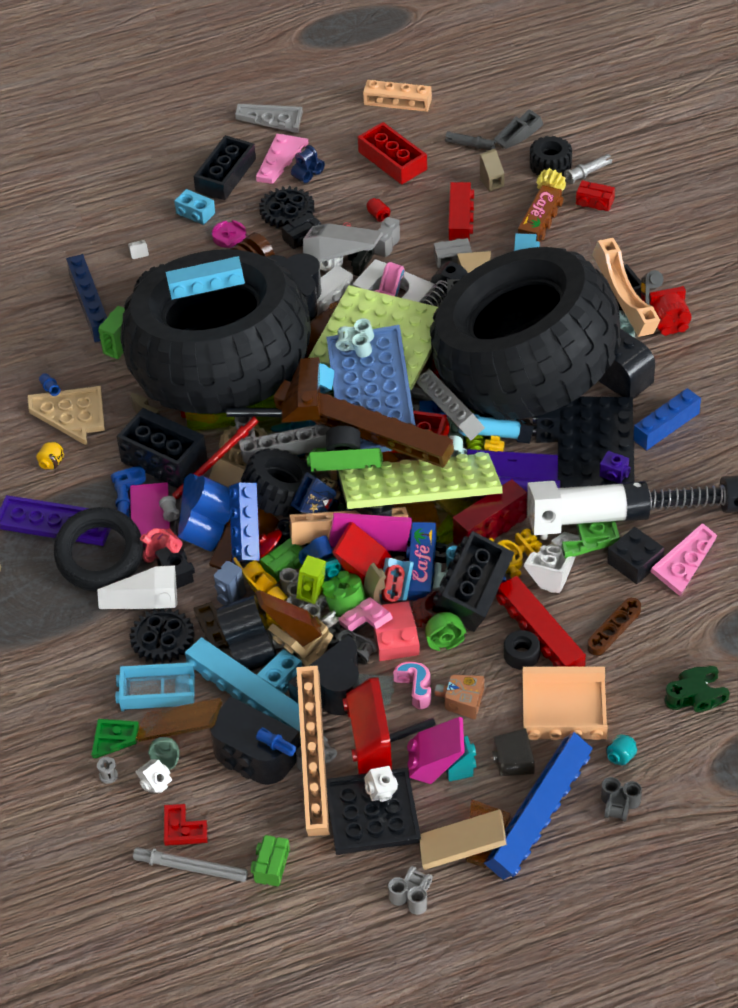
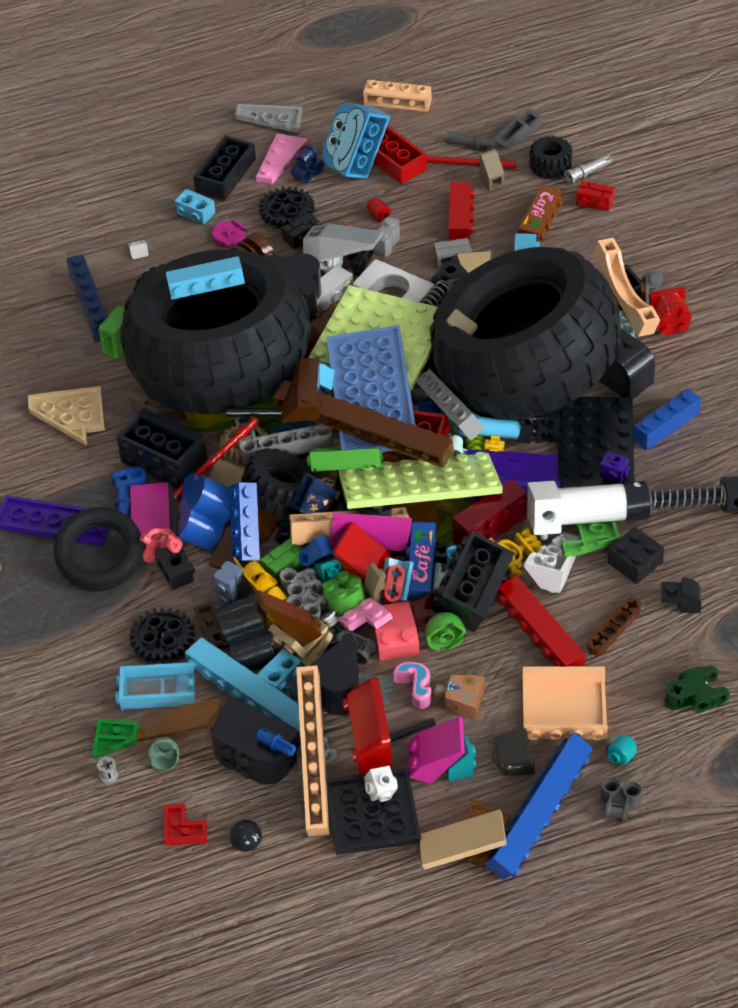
(49, 384): blue pin -> none
(50, 455): yellow head -> none
(144, 590): white wedge -> none
(154, 776): white brick -> none
(170, 511): light grey bush -> none
(189, 864): light grey axle -> none
(245, 835): none -> black hair
(268, 542): red dish -> none
(271, 860): bright green brick -> none
(311, 579): lime brick -> none
(342, 438): black tyre -> none
(354, 139): none -> brick
(356, 338): light aqua piece -> none
(391, 279): bright pink animal -> none
(412, 888): light grey piece -> none
(461, 321): none -> dark tan slope
(466, 161): none -> red bar
(525, 640): black tyre -> none
(551, 179): light yellow gear -> none
(683, 561): bright pink wing -> none
(684, 592): none -> black brick

